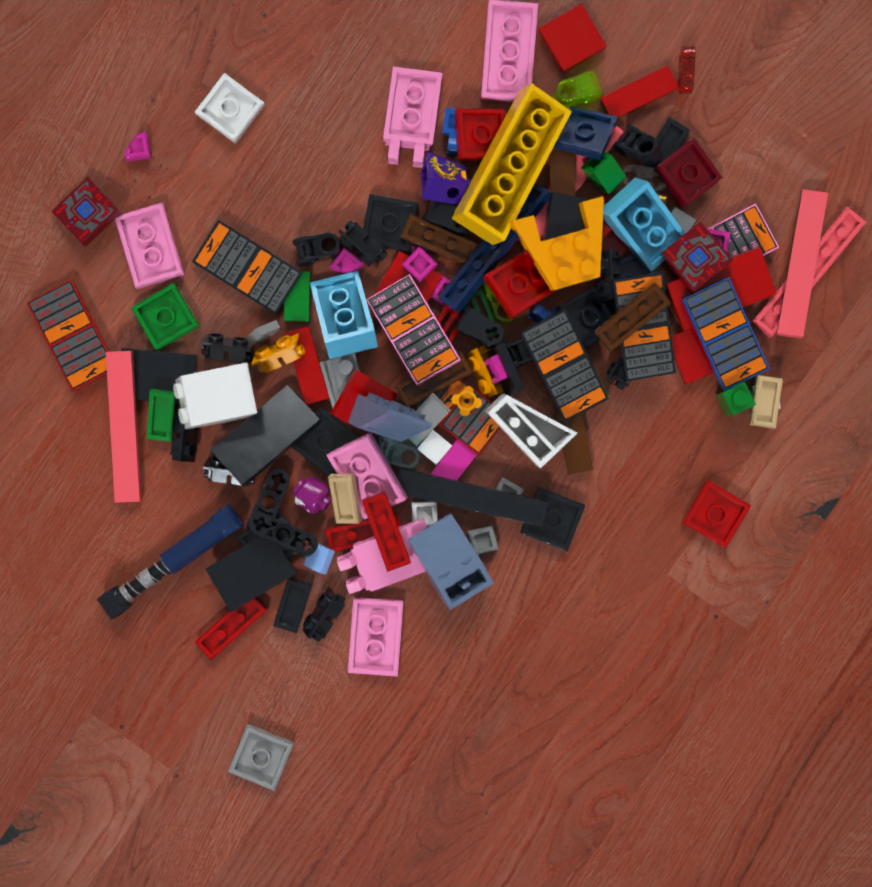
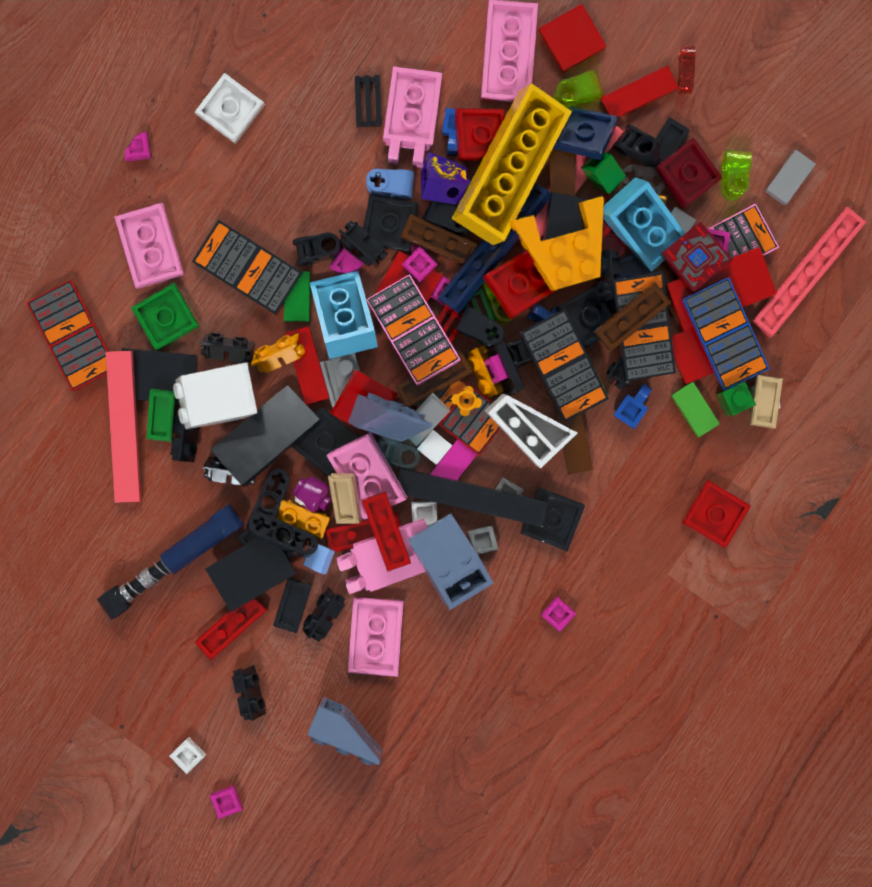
(86, 212): dark red tile -> none
(187, 755): none -> white tile
(226, 801): none -> dark pink tile
(251, 704): none -> black hinge
(261, 757): light grey tile -> none
(263, 333): light grey tile -> none
(302, 518): none -> light orange hinge
(341, 729): none -> sand blue slope
(367, 80): none -> black tile
(393, 183): none -> medium blue piece
(558, 614): none -> dark pink tile
(632, 408): none -> blue plate
(695, 409): none -> bright green tile
(736, 170): none -> clear neon green piece
(790, 177): none -> light grey tile
(802, 264): coral tile -> none

